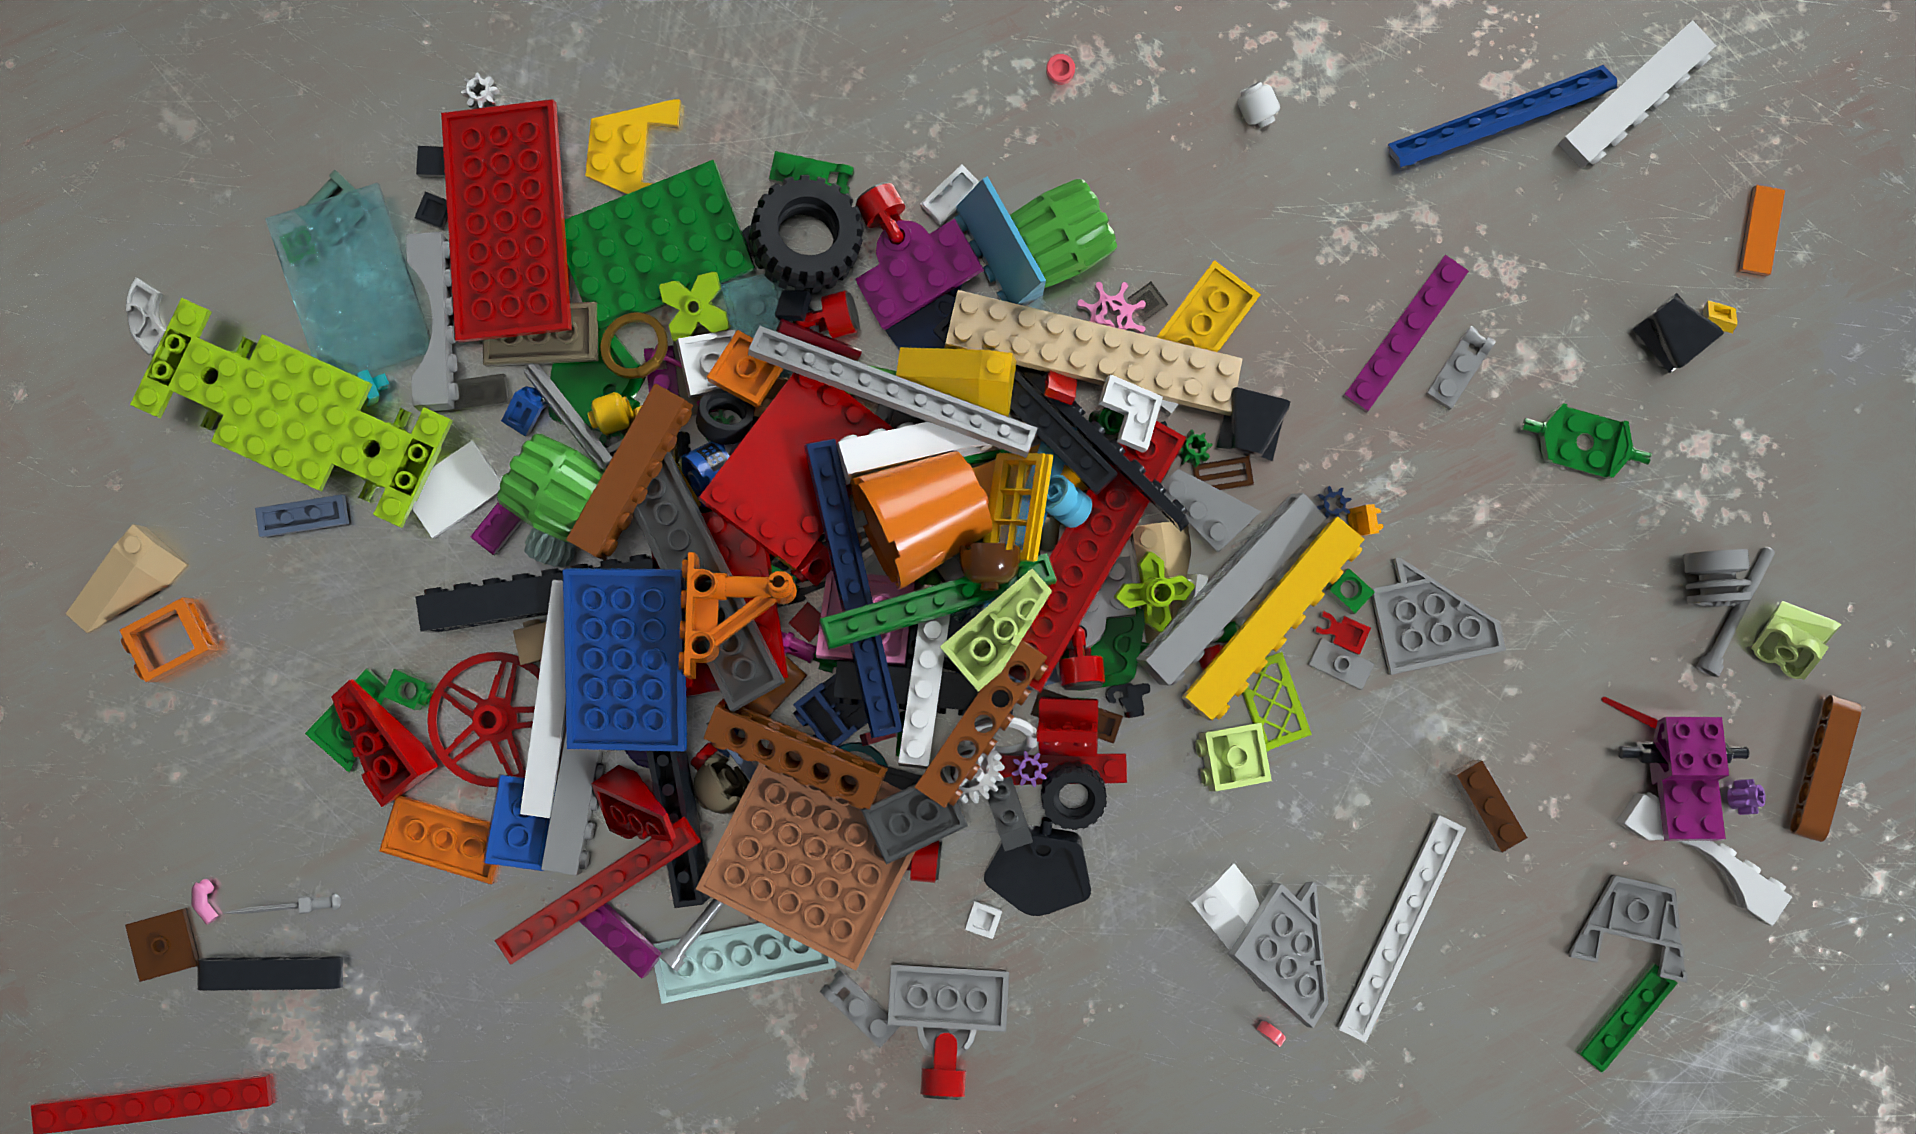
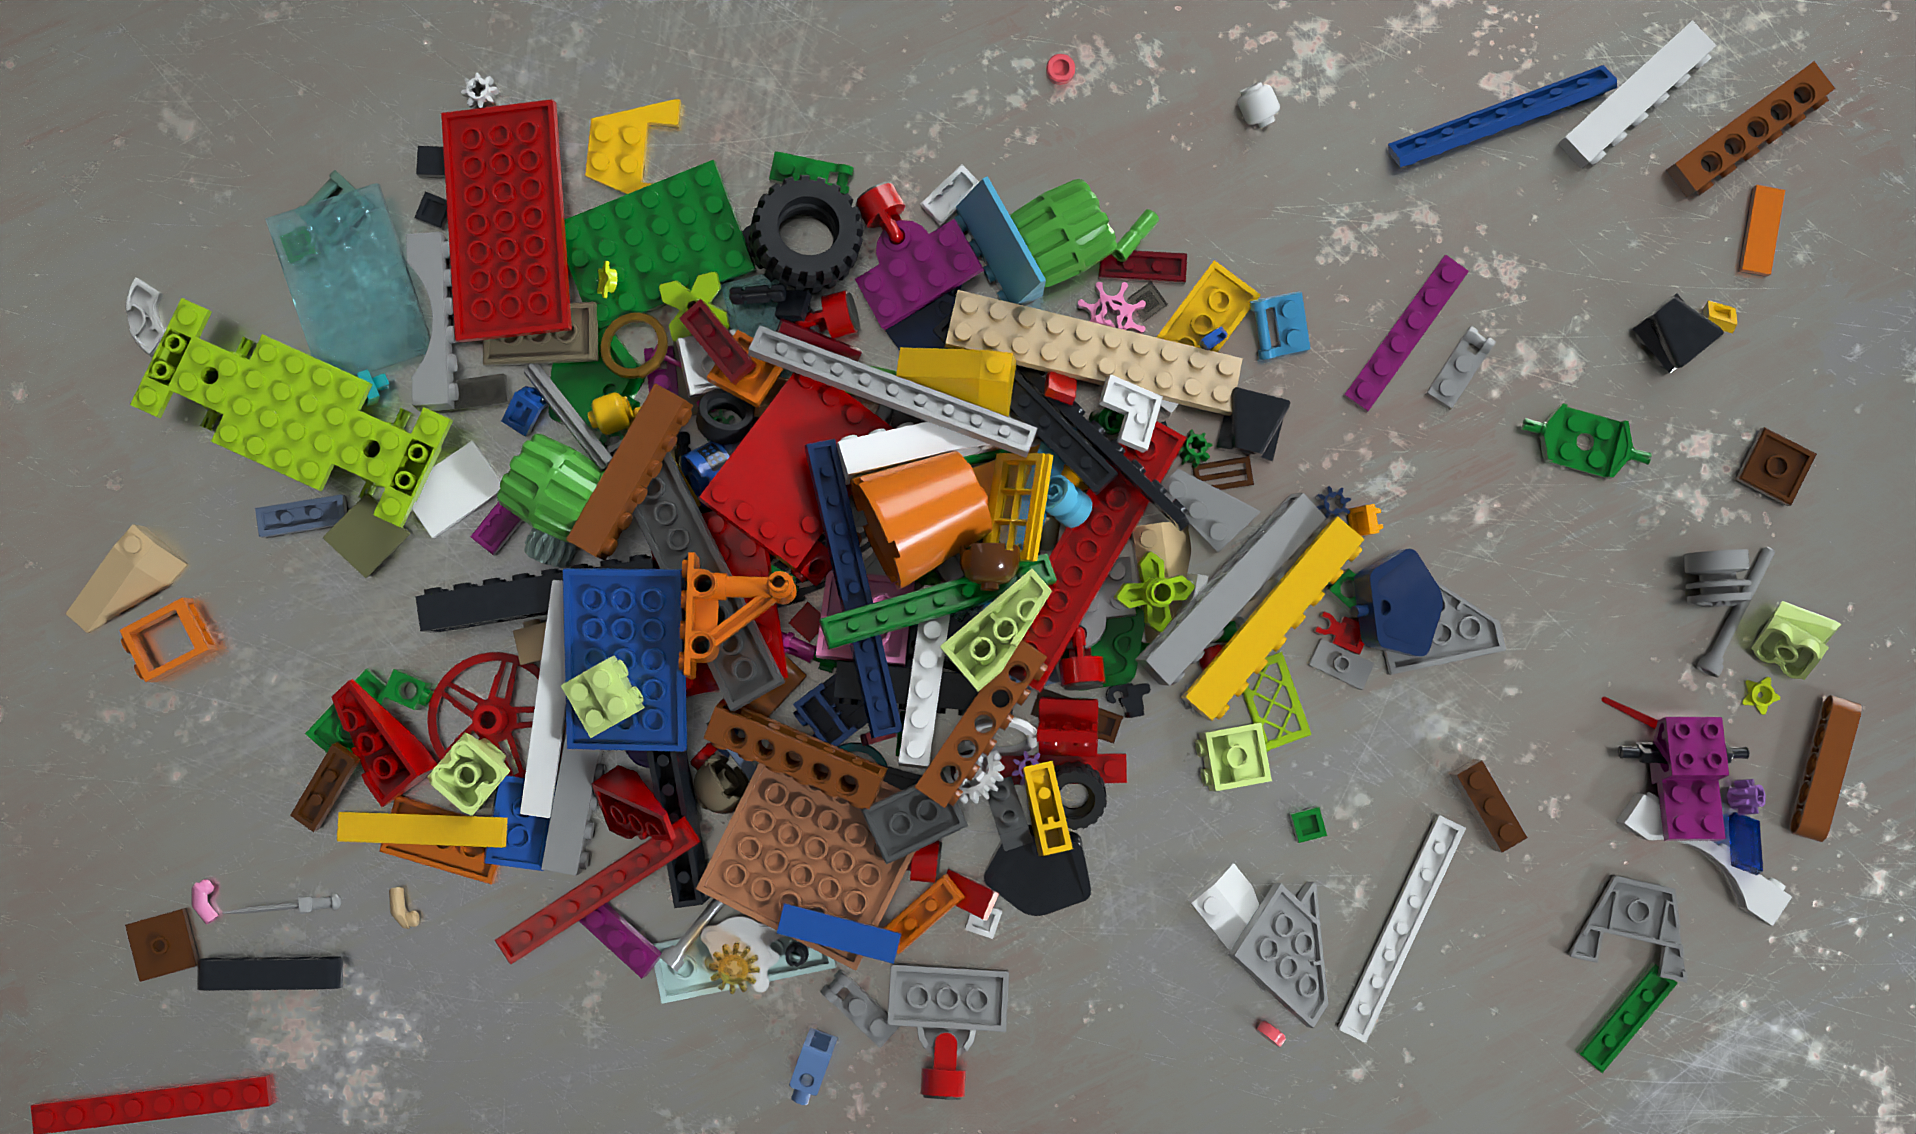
(325, 787): none -> reddish brown plate
(364, 537): none -> olive slope
(399, 911): none -> tan arm
(422, 829): none -> yellow tile
(469, 773): none -> yellowish green piece
(603, 696): none -> yellowish green plate
(607, 280): none -> neon yellow plate
(718, 341): none -> dark red plate
(726, 973): none -> clear yellow gear
(747, 932): none -> white tile
(757, 294): none -> black axle
(801, 948): none -> black pin
(811, 1065): none -> medium blue torso
(839, 933): none -> blue tile
(925, 911): none -> orange tile
(978, 898): none -> red tile
(1046, 809): none -> yellow slope
(1137, 232): none -> bright green piece
(1146, 267): none -> dark red tile
(1213, 338): none -> blue tile
(1289, 323): none -> dark azure plate
(1308, 824): none -> green plate
(1397, 604): none -> dark blue animal
(1745, 843): none -> clear blue tile
(1769, 695): none -> neon yellow plate
(1776, 466): none -> reddish brown plate
(1808, 83): none -> dark orange brick

